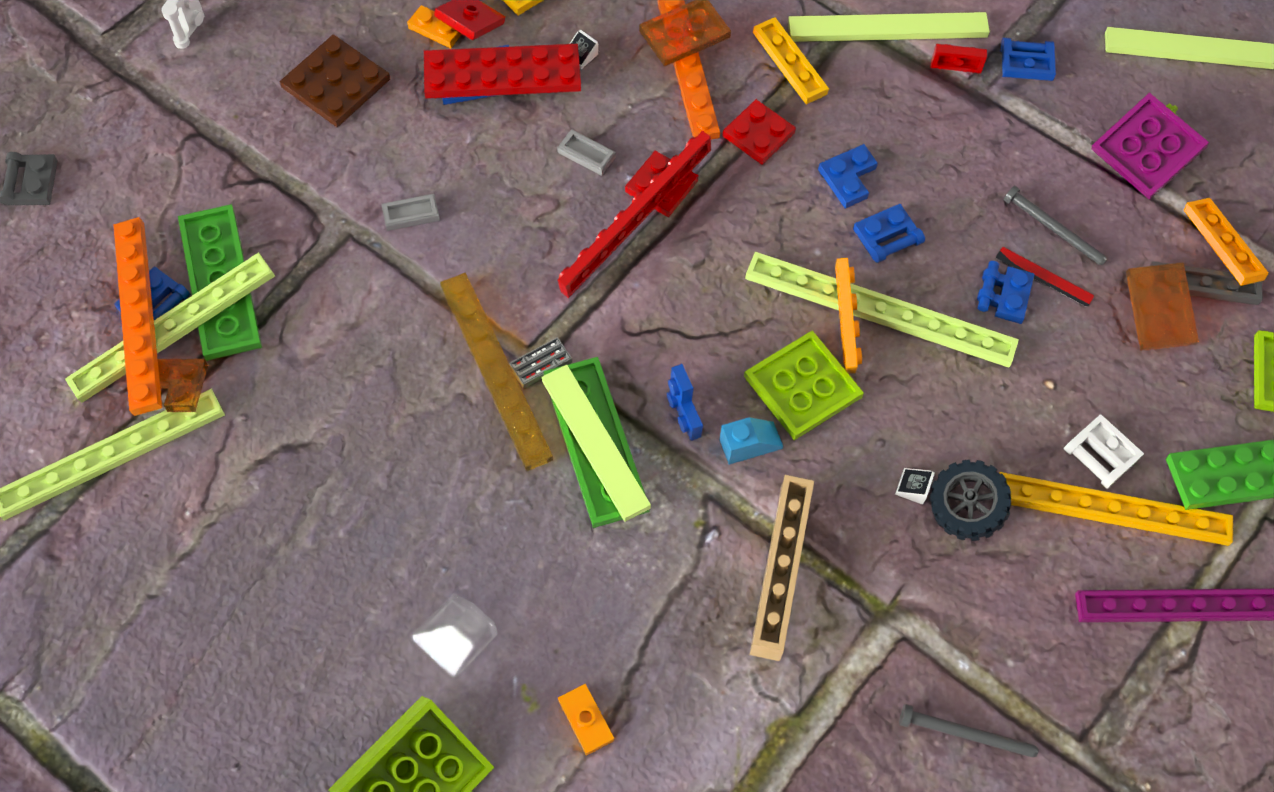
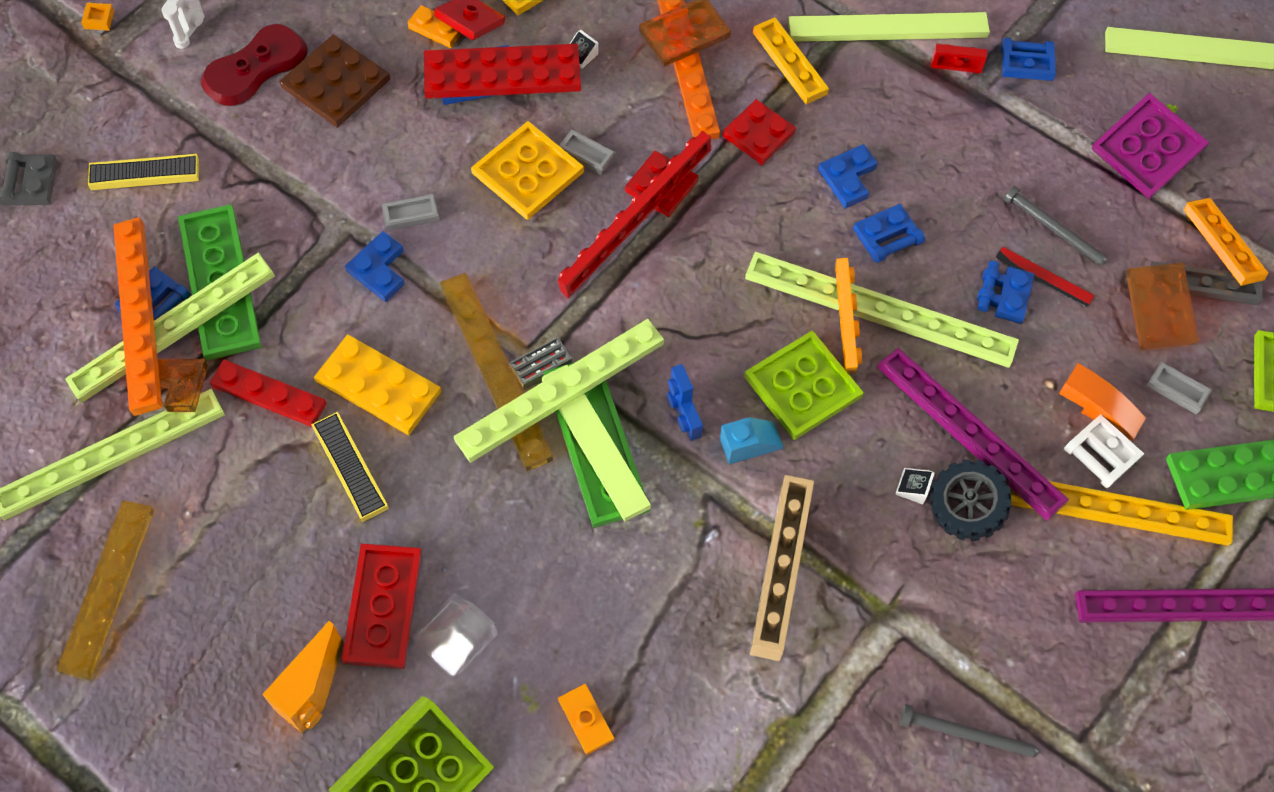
(97, 16): none -> light orange plate
(105, 591): none -> clear yellow plate
(143, 172): none -> tile
(239, 75): none -> dark red plate
(268, 393): none -> red plate
(304, 685): none -> light orange slope
(350, 467): none -> tile
(372, 268): none -> blue plate
(378, 384): none -> yellow plate
(382, 606): none -> red plate
(527, 170): none -> yellow plate
(558, 390): none -> yellowish green plate
(973, 433): none -> magenta tile
(1102, 398): none -> orange slope
(1179, 388): none -> light grey tile

